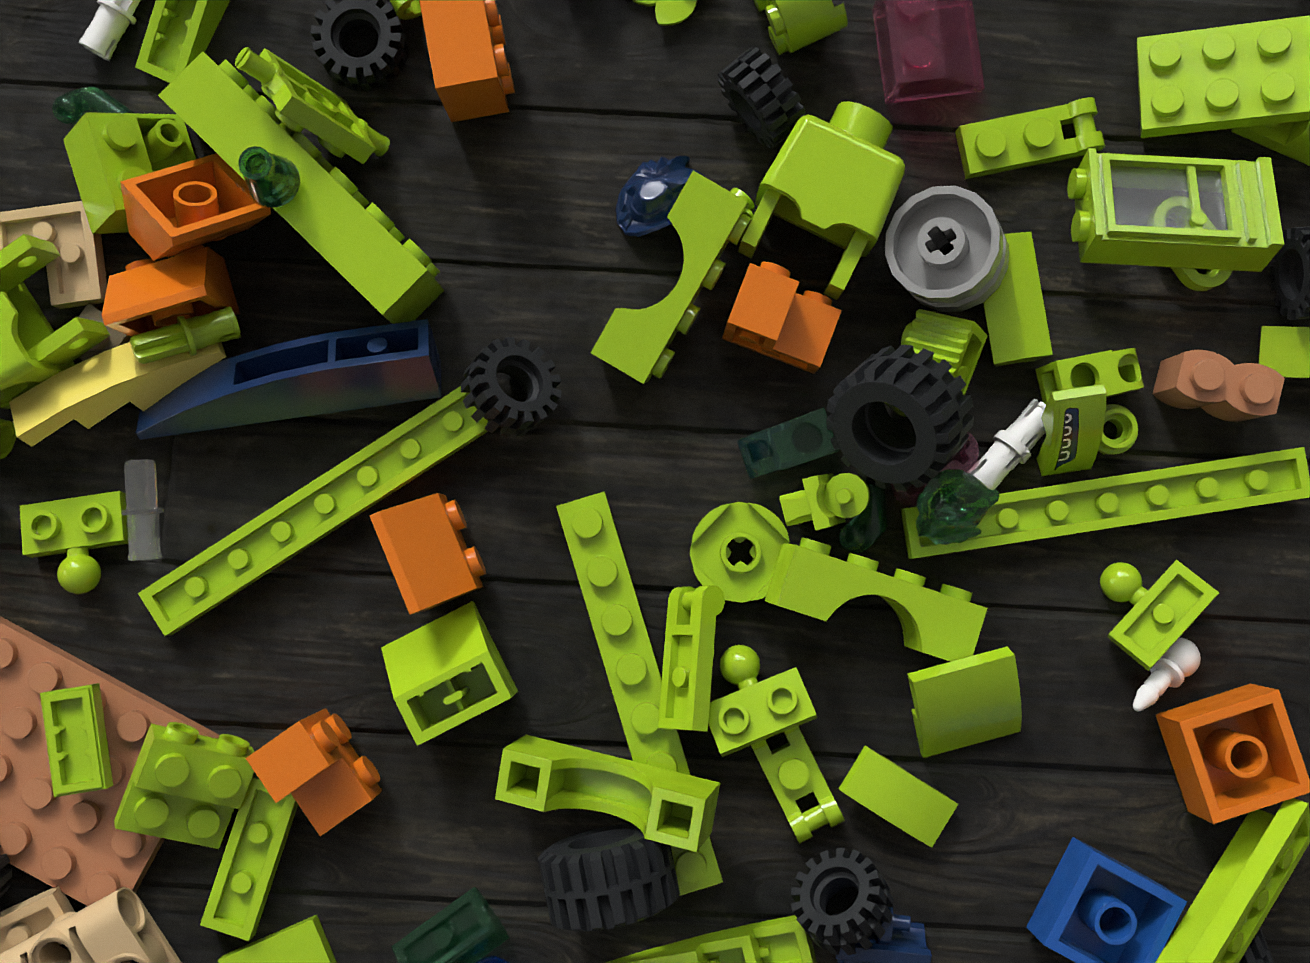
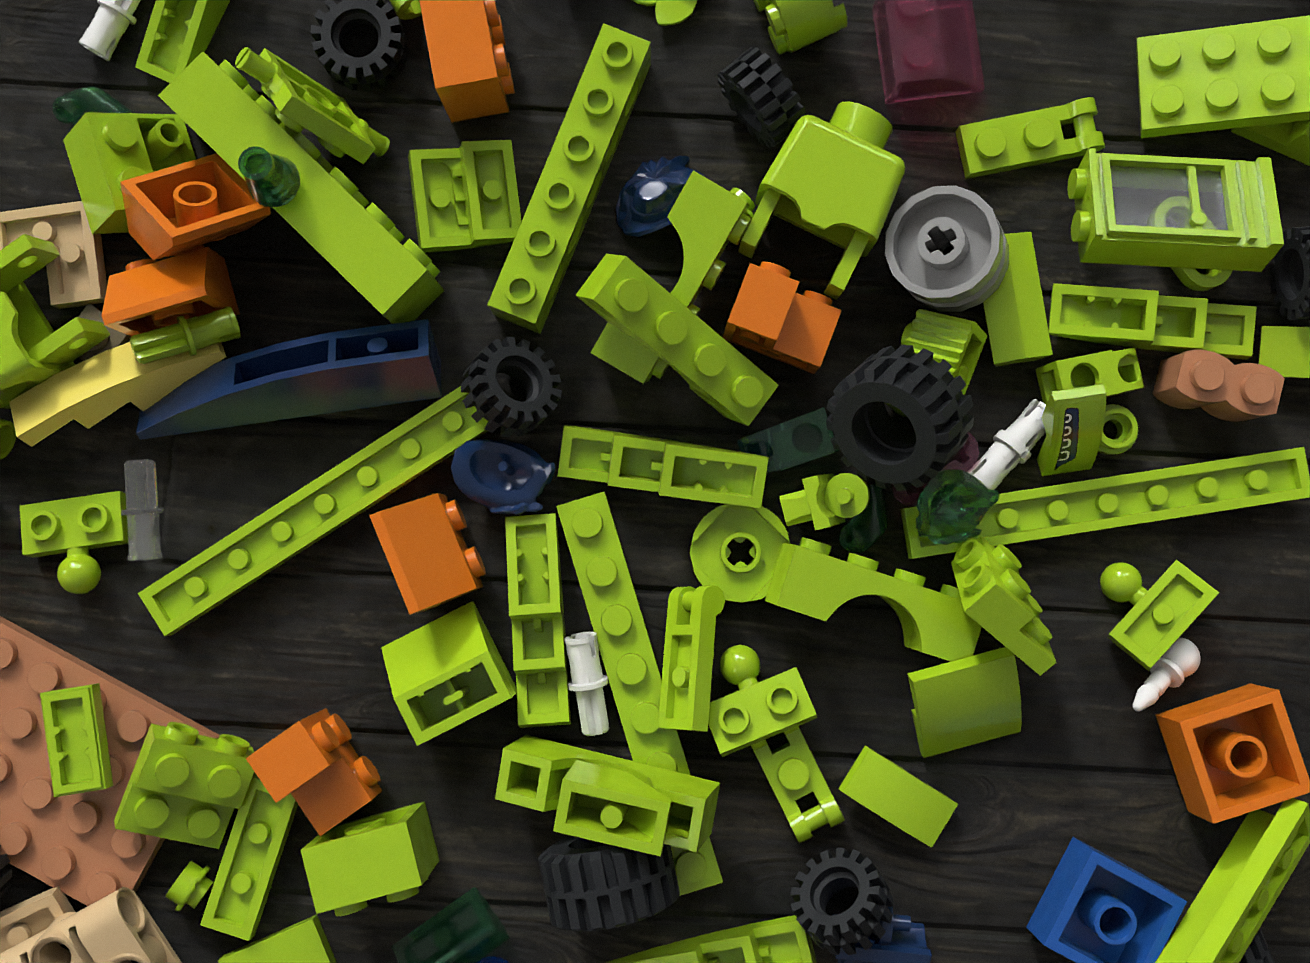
(190, 886): none -> lime plate
(371, 859): none -> lime brick
(465, 195): none -> lime slope
(501, 475): none -> dark blue hat
(537, 620): none -> lime slope
(571, 179): none -> lime brick
(587, 682): none -> white axle
(612, 808): none -> lime slope
(663, 466): none -> lime slope
(680, 338): none -> lime arch
(1001, 601): none -> lime plate
(1151, 320): none -> lime slope

